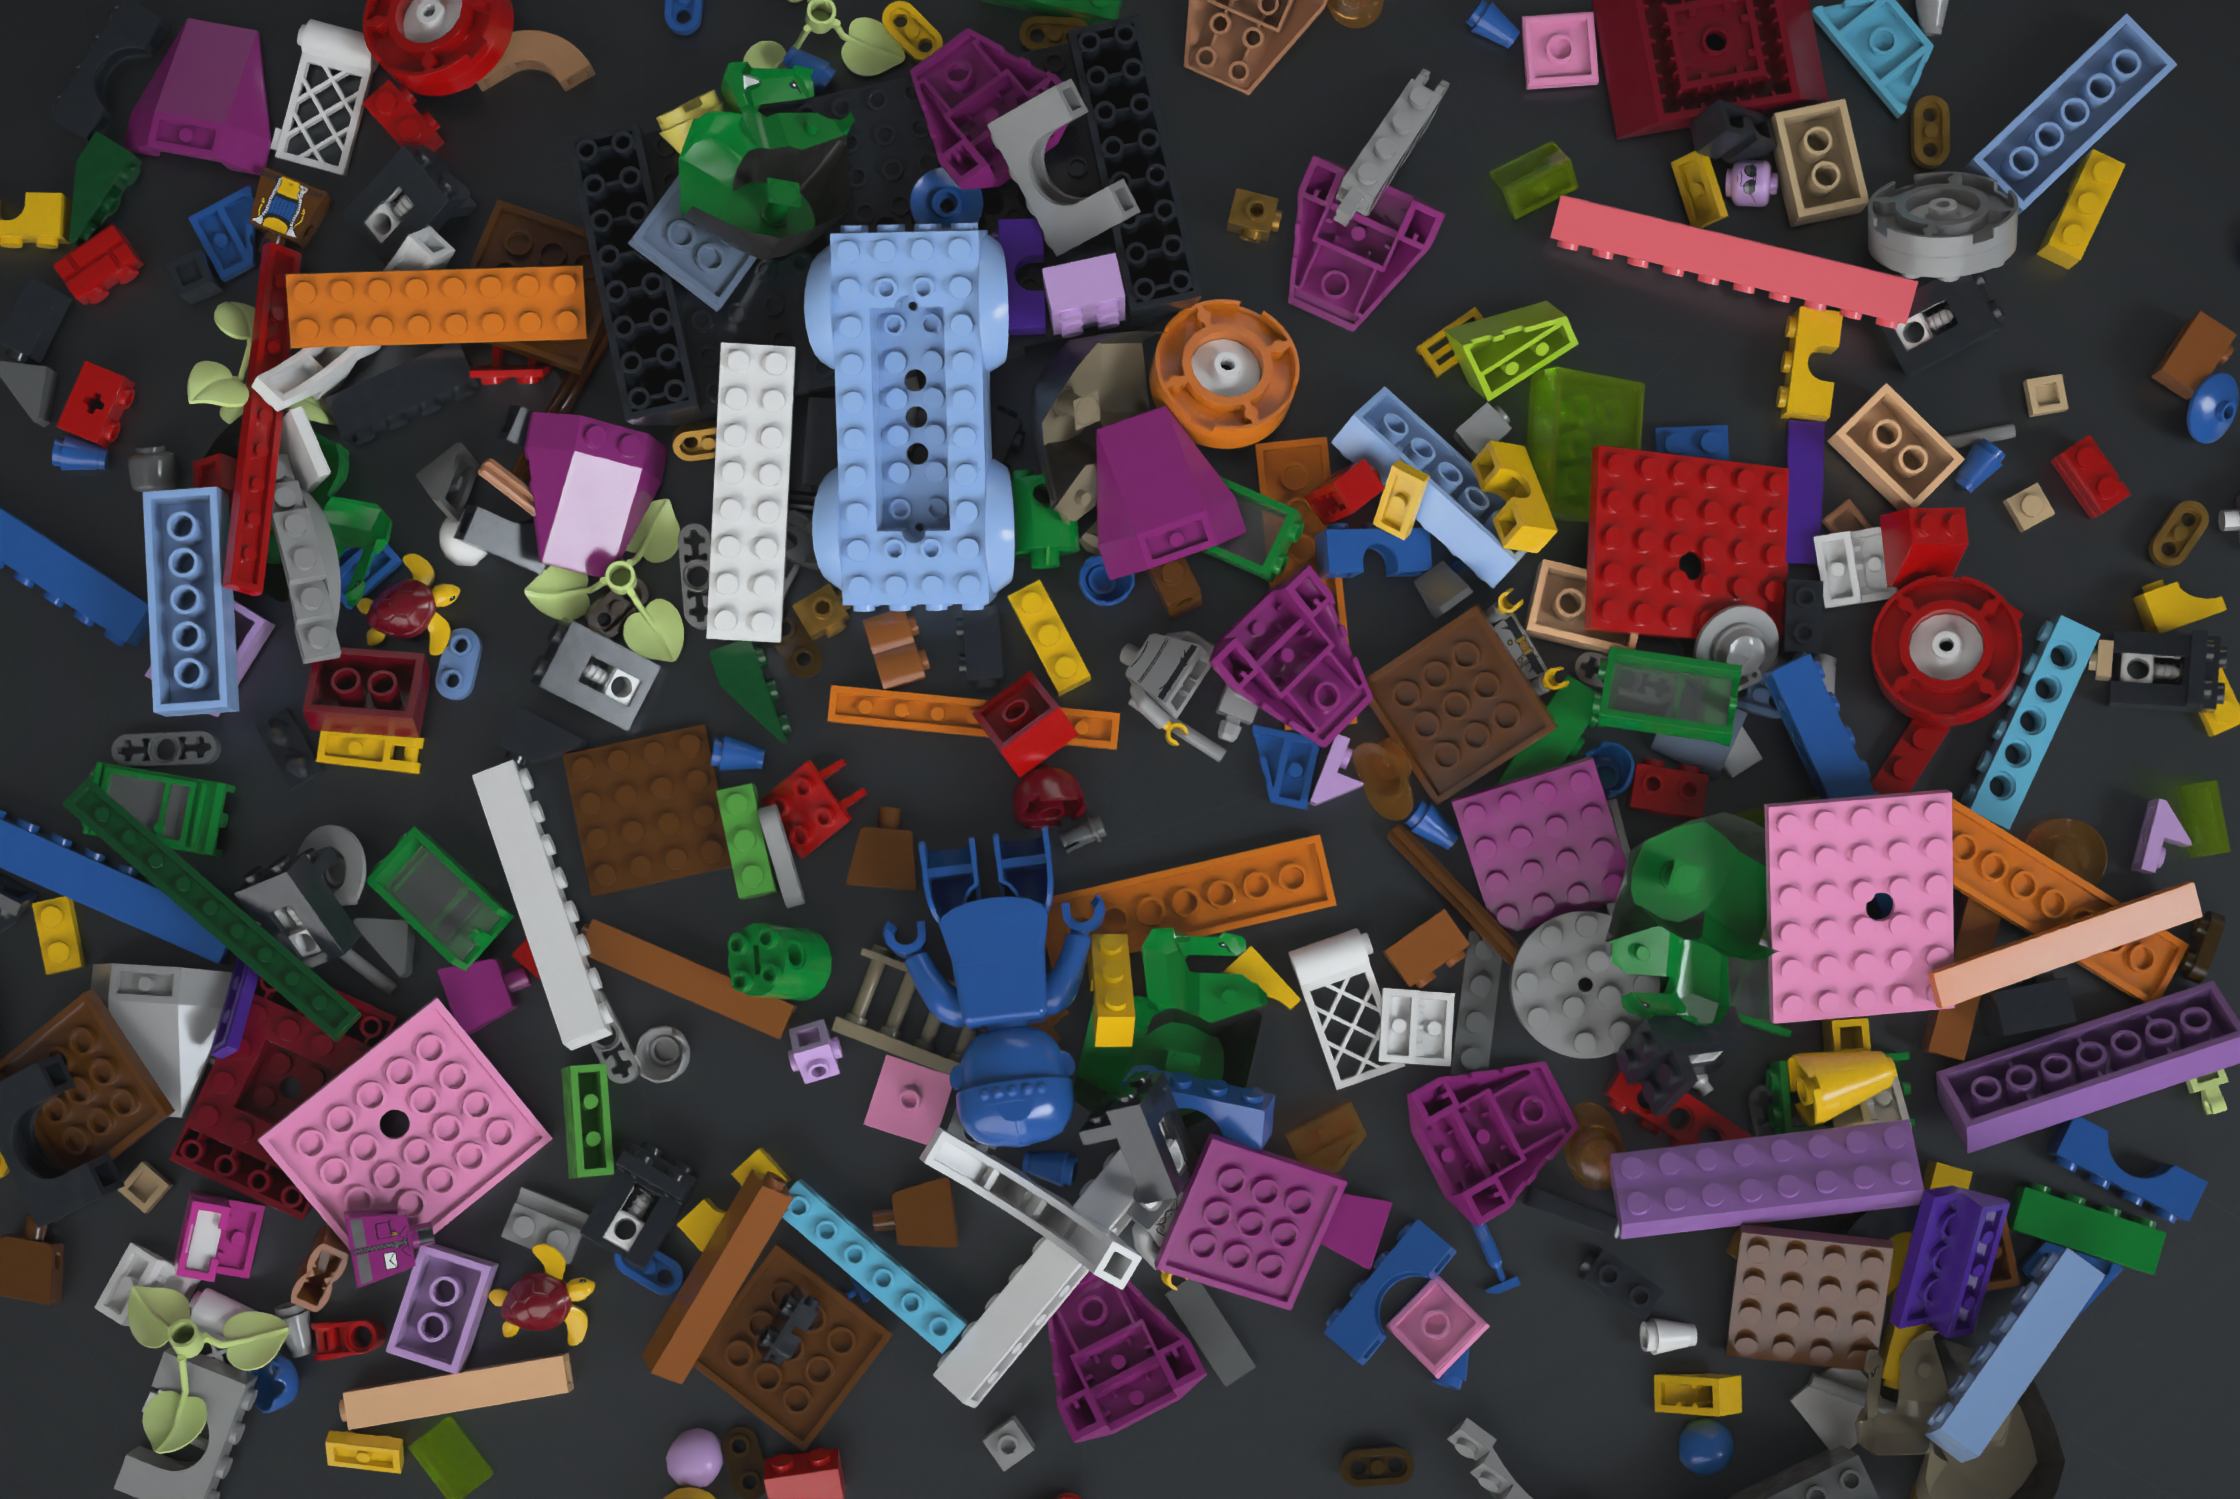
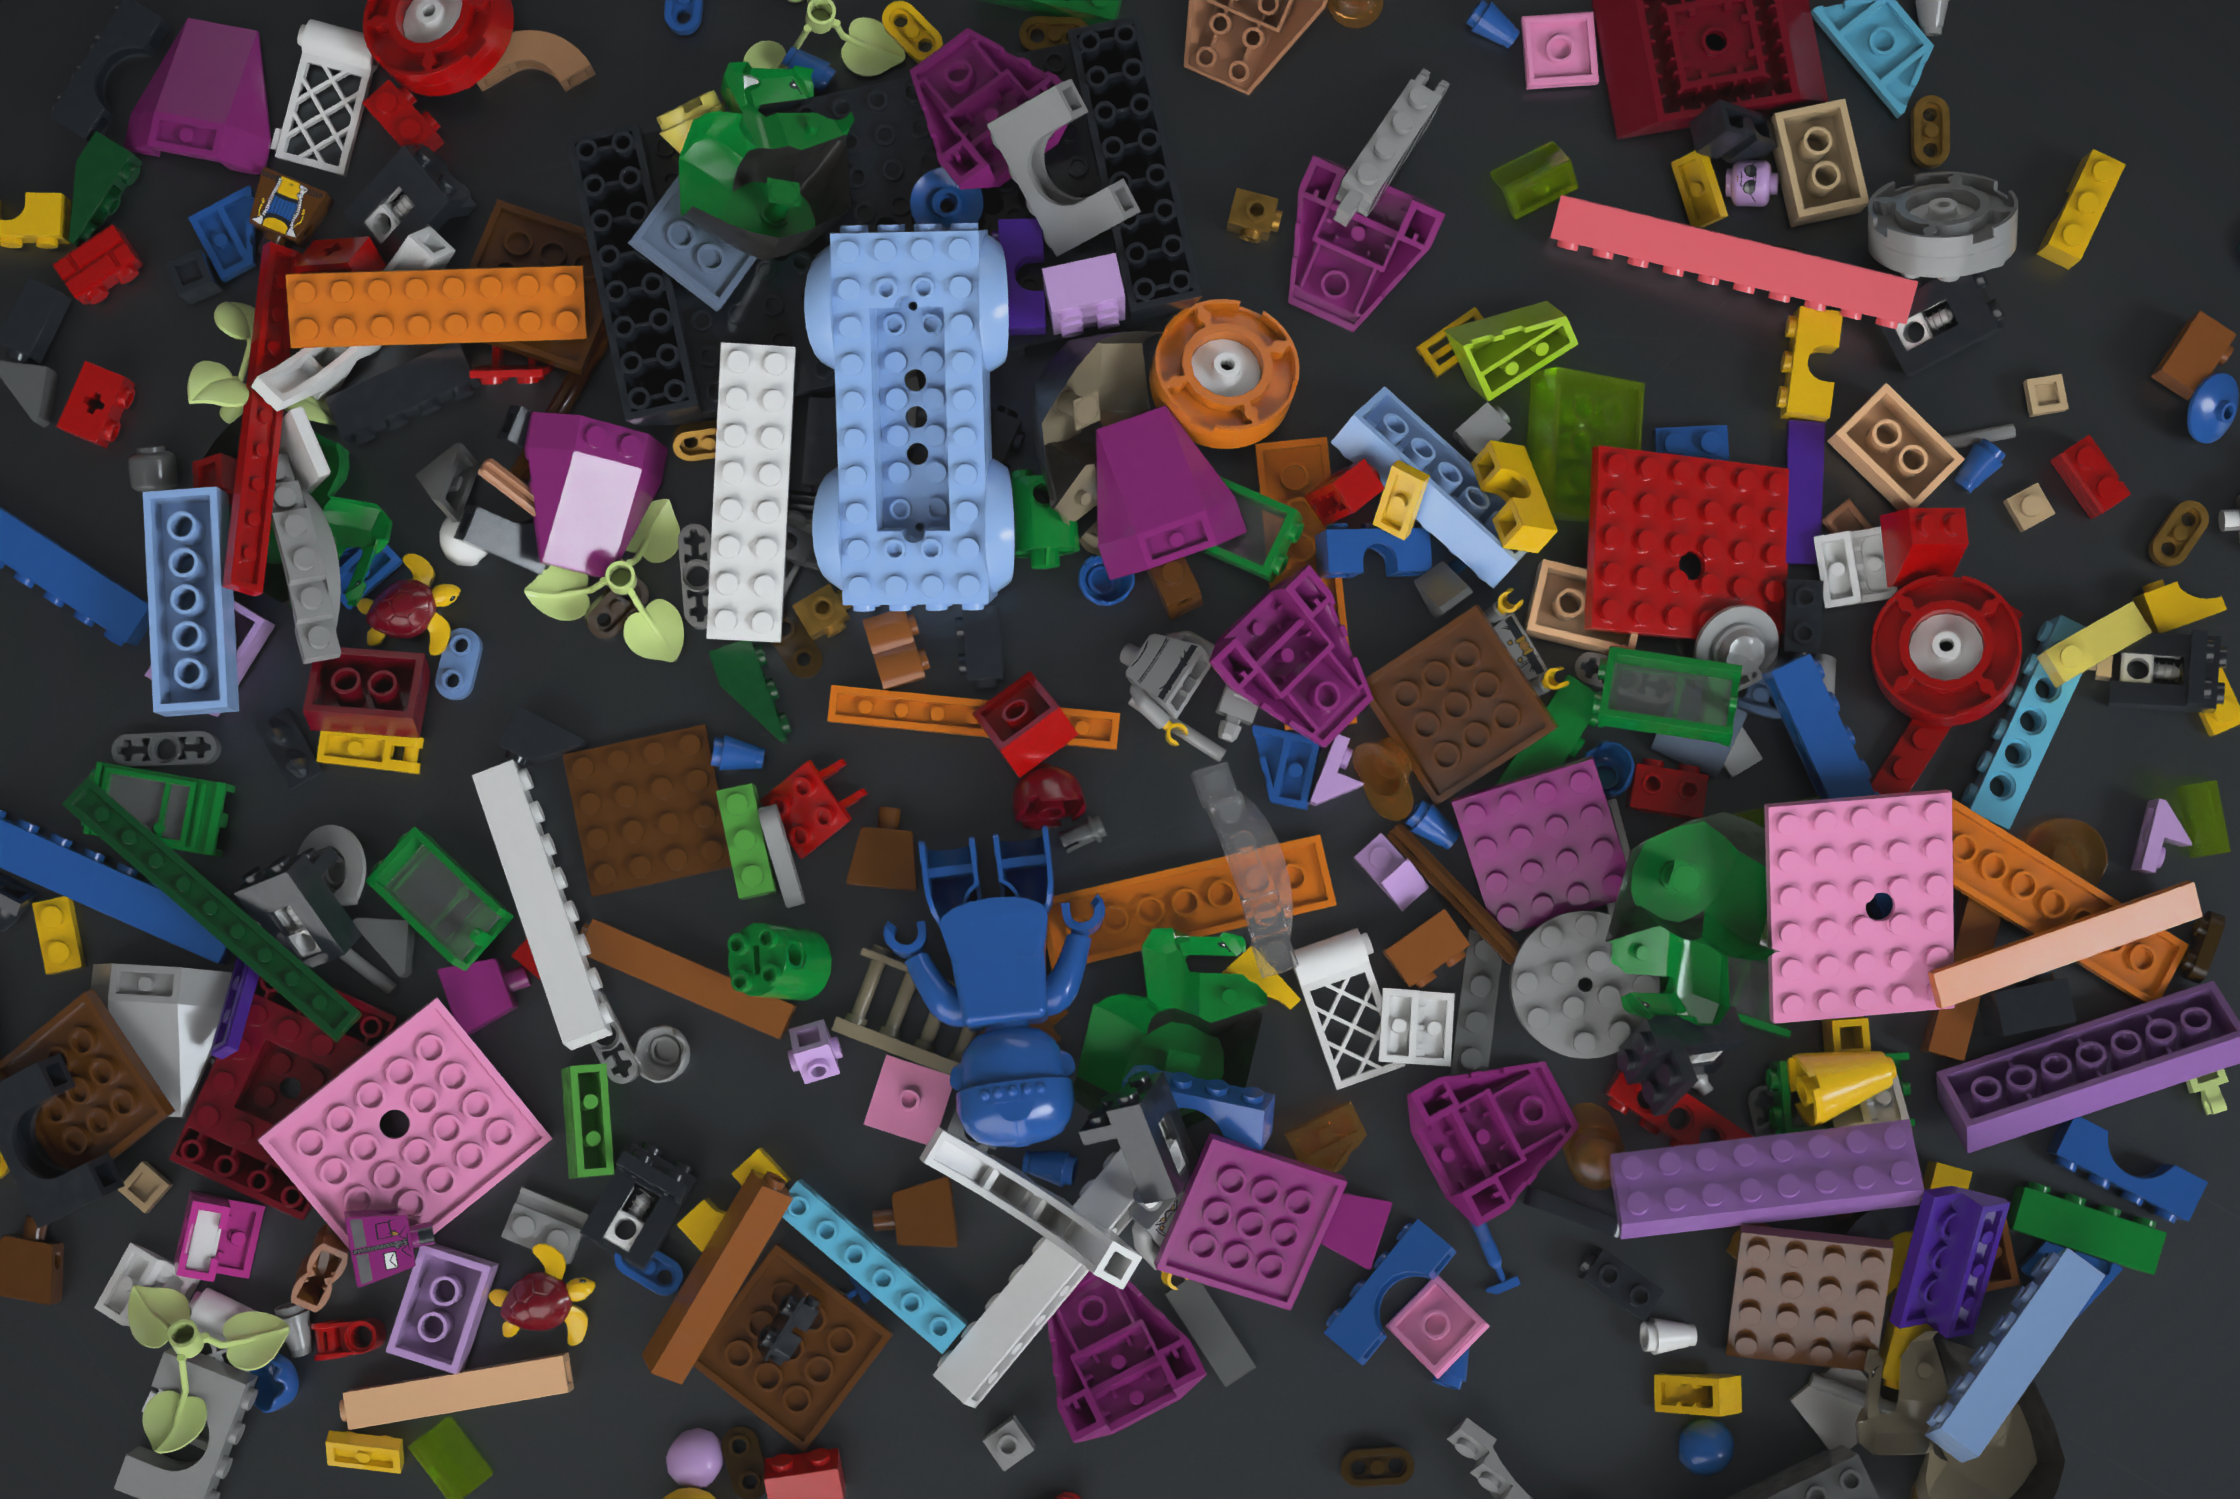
(78, 455): blue cone -> none
(340, 255): none -> red brick
(568, 658): brick -> none
(1049, 637): yellow arch -> none
(1113, 990): yellow arch -> none
(1255, 866): none -> clear piece
(1391, 872): none -> lavender slope
(2073, 112): light blue brick -> none
(2094, 644): none -> light yellow slope

